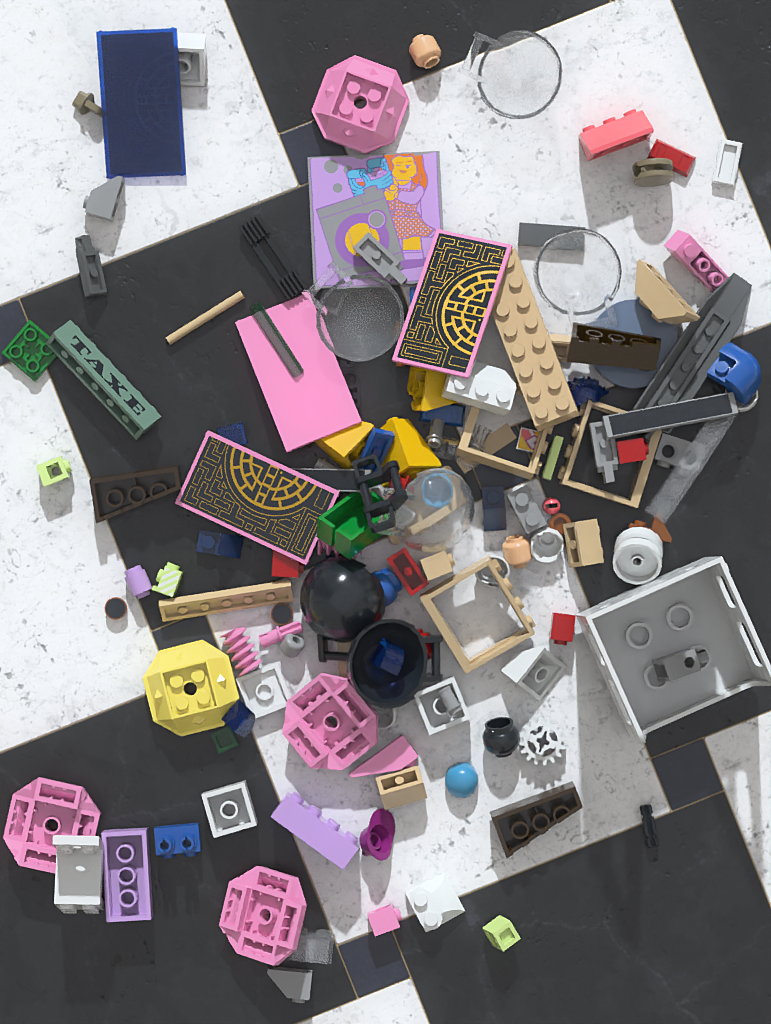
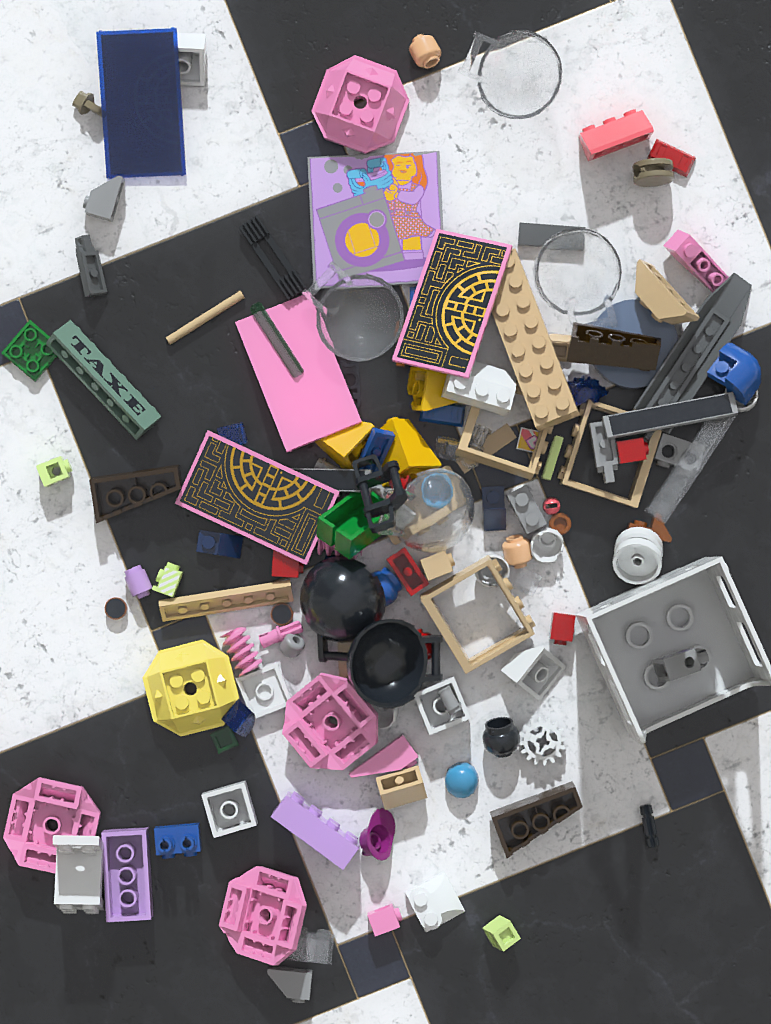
(380, 259): light grey hinge -> none
(388, 656): clear blue brick -> none
(435, 438): light grey pin -> none
(583, 543): tan brick -> none
(726, 162): white tile -> none

